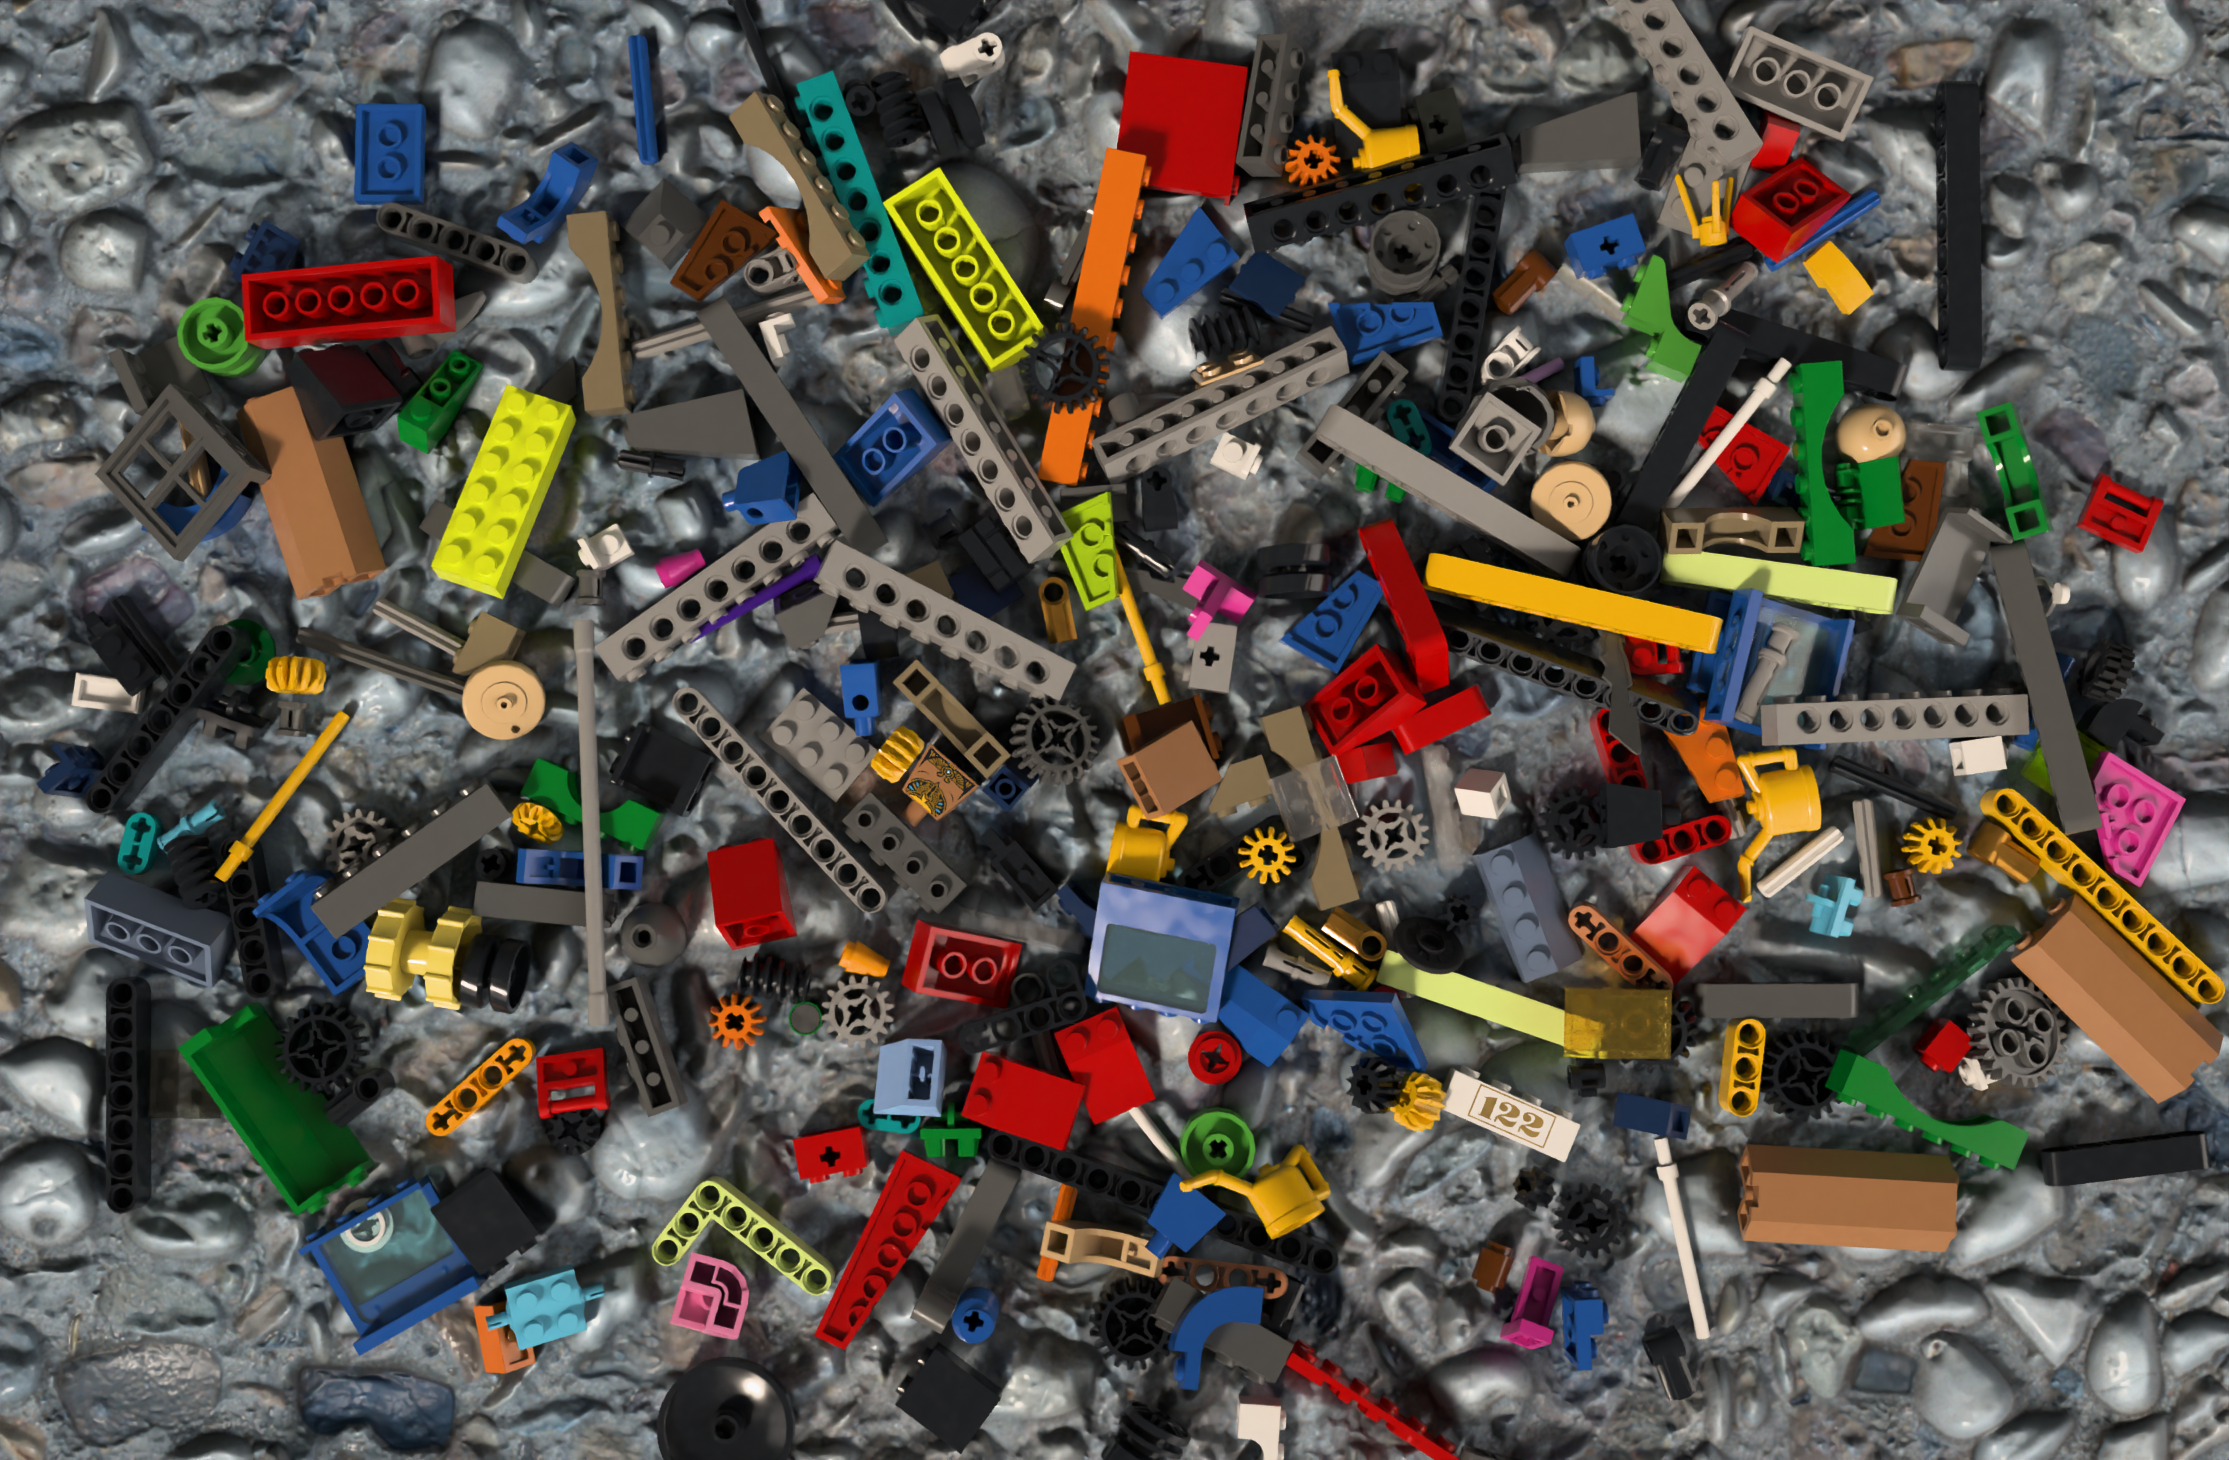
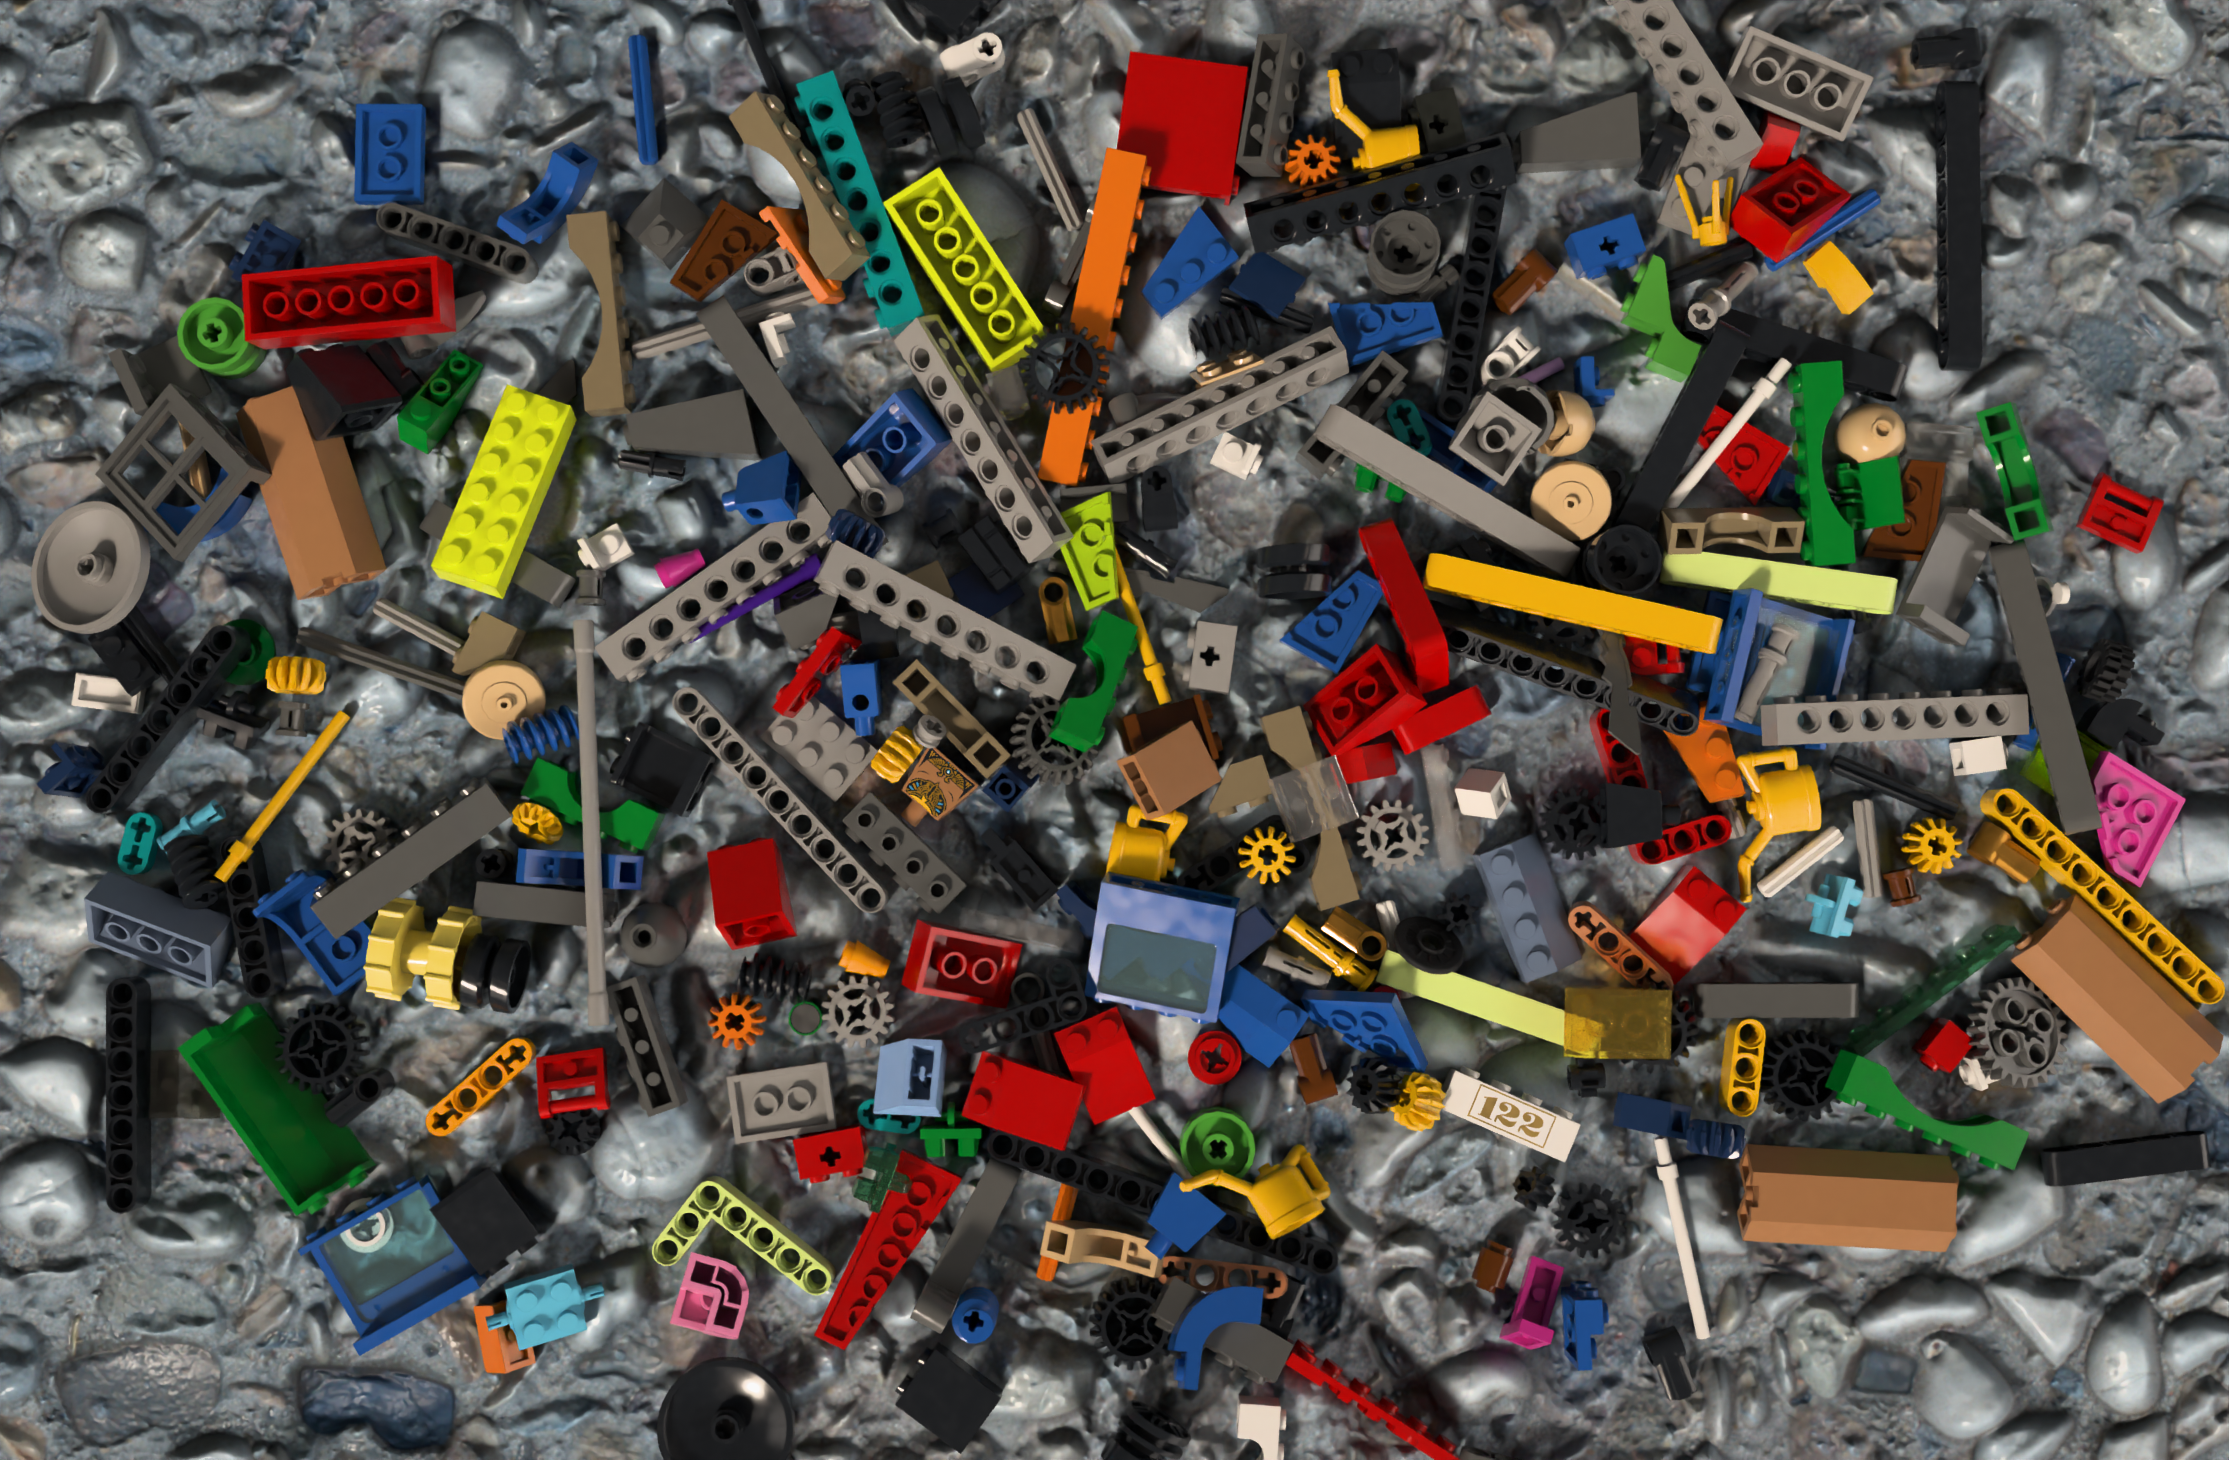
(90, 567): none -> light grey dish
(540, 732): none -> blue piece
(781, 1102): none -> light grey plate
(811, 669): none -> red wing
(855, 532): none -> dark blue gear
(871, 485): none -> light grey piece
(884, 1163): none -> clear green hips
(929, 731): none -> light grey bush
(1050, 169): none -> light grey axle
(1108, 646): none -> green arch
(1215, 593): dark pink bracket -> none
(1314, 1076): none -> reddish brown piece
(1715, 1138): none -> dark blue gear
(1957, 49): none -> black piece

